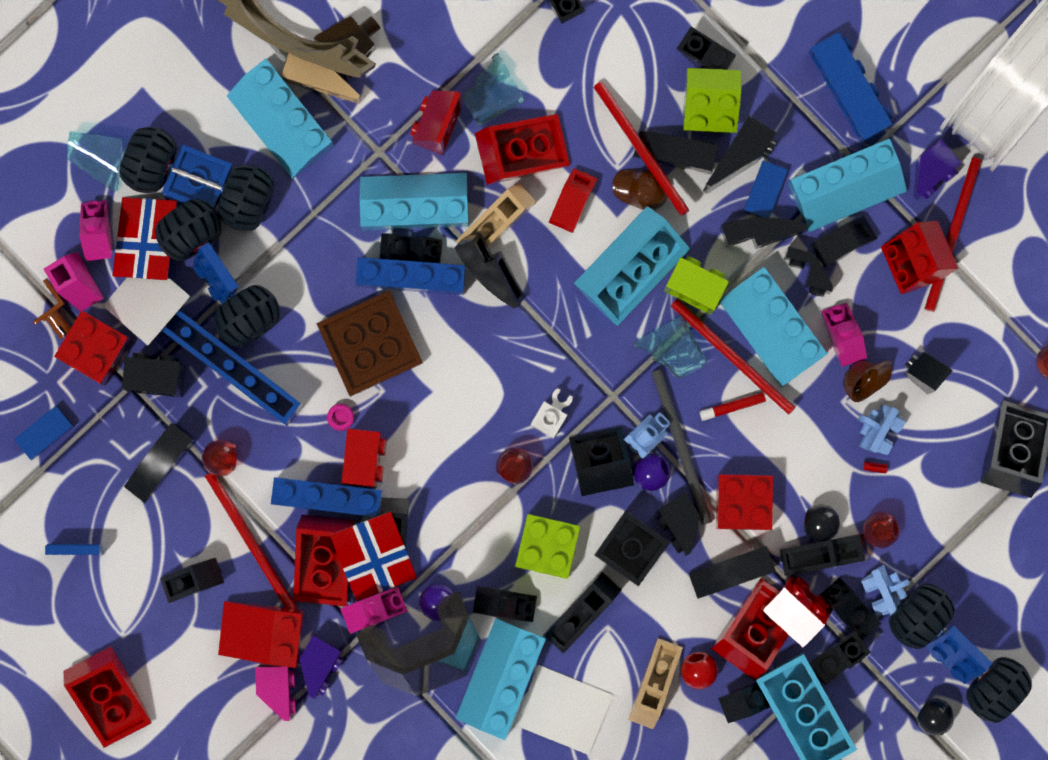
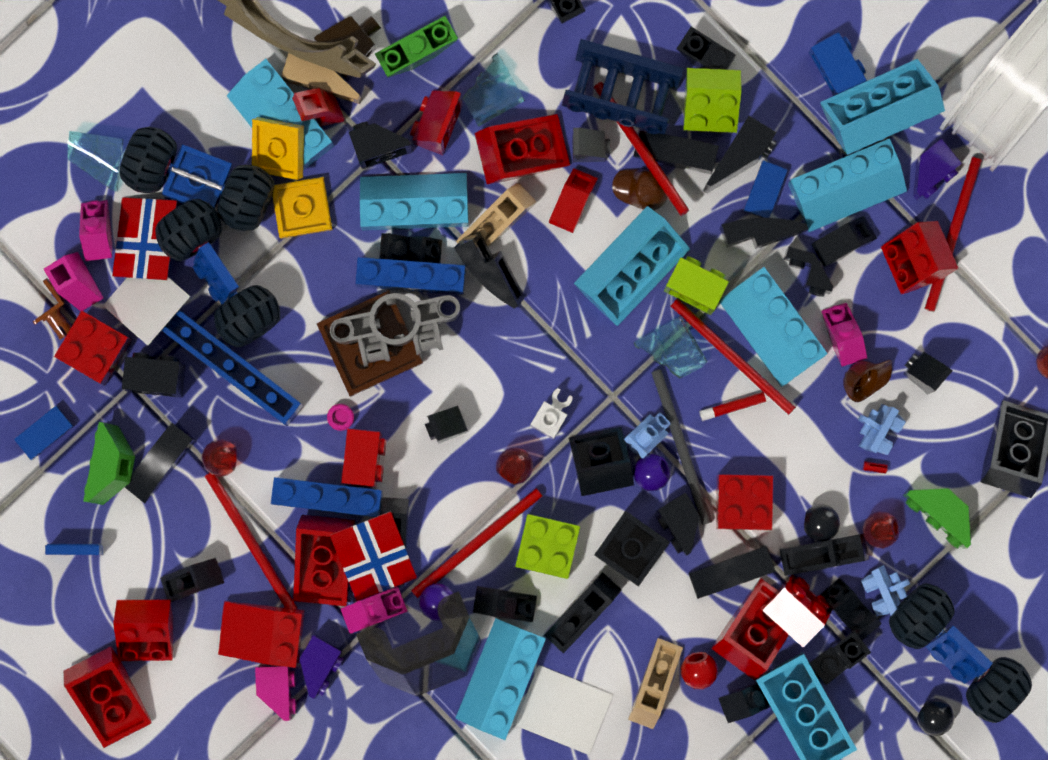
(109, 465): none -> bright green slope
(144, 630): none -> red slope
(278, 147): none -> yellow tile
(301, 208): none -> yellow tile
(319, 105): none -> red slope
(377, 144): none -> black slope
(417, 48): none -> bright green slope
(425, 314): none -> light grey piece
(446, 425): none -> black slope
(477, 542): none -> red piece
(589, 145): none -> dark grey slope
(630, 64): none -> dark blue fence
(883, 106): none -> medium azure slope
(944, 512): none -> bright green slope

